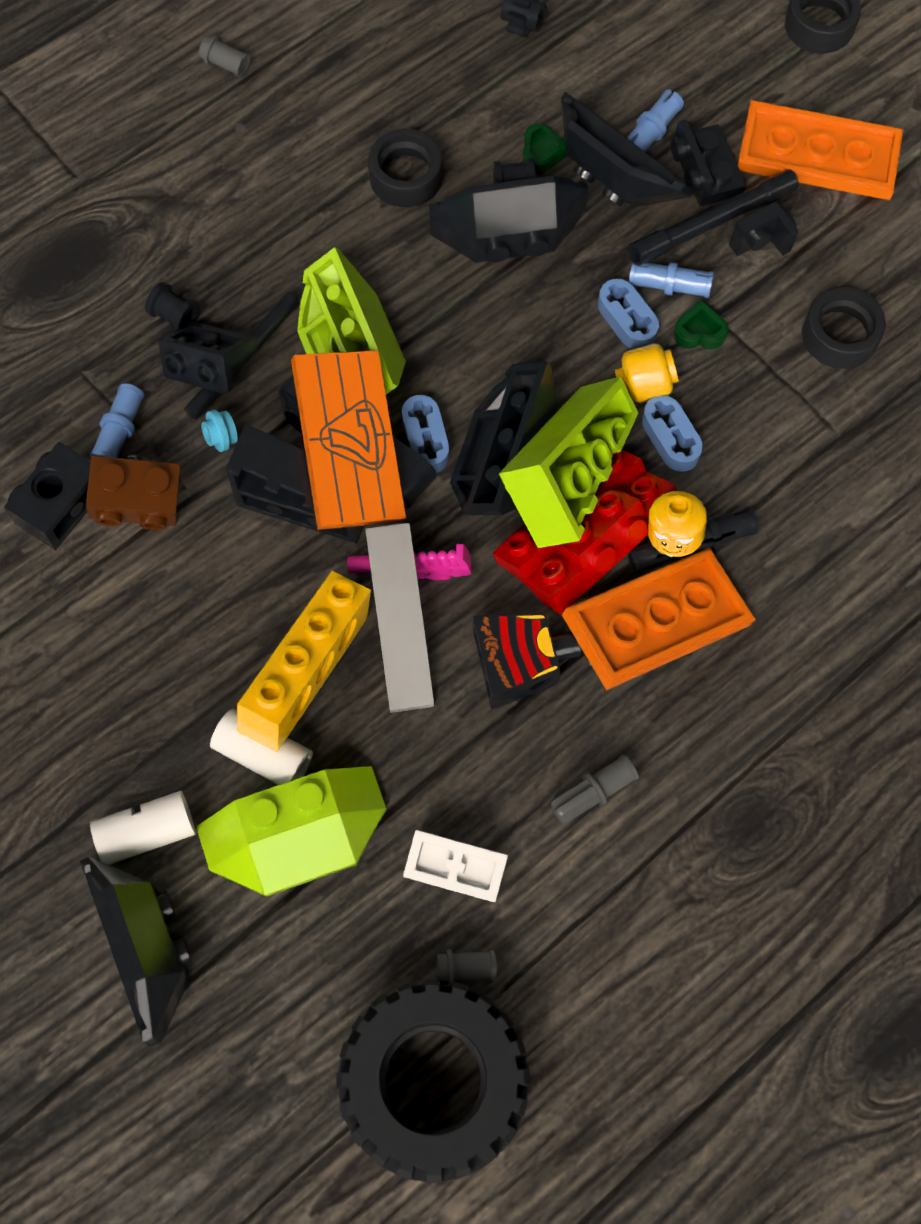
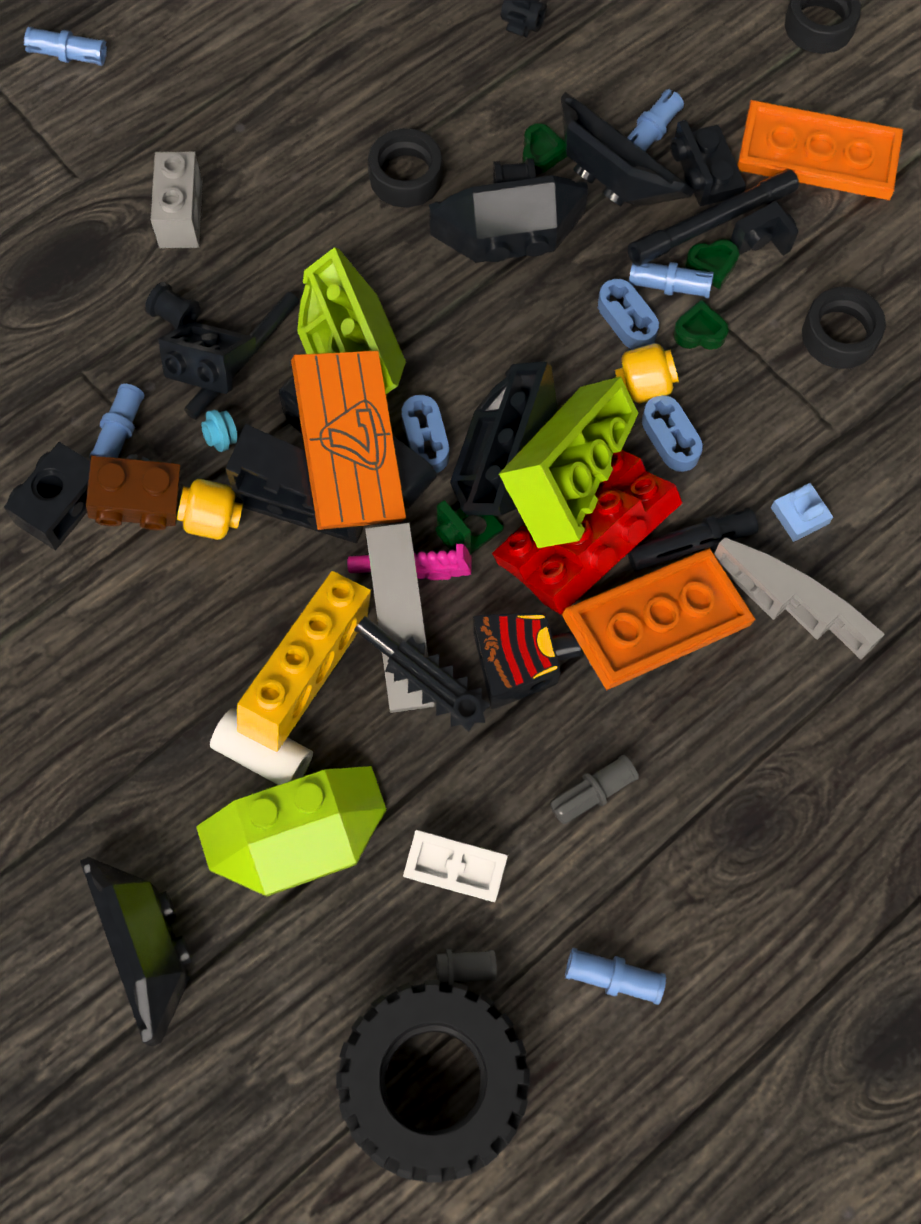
(65, 46): none -> medium blue pin
(134, 833): white pin -> none
(176, 200): none -> light grey brick
(208, 509): none -> yellow head
(218, 53): dark grey pin -> none
(423, 673): none -> black piece
(454, 531): none -> dark green bracket
(615, 976): none -> medium blue pin
(677, 523): yellow head -> none
(718, 257): none -> dark green tile
(781, 587): none -> light grey slope
(801, 512): none -> light blue tile

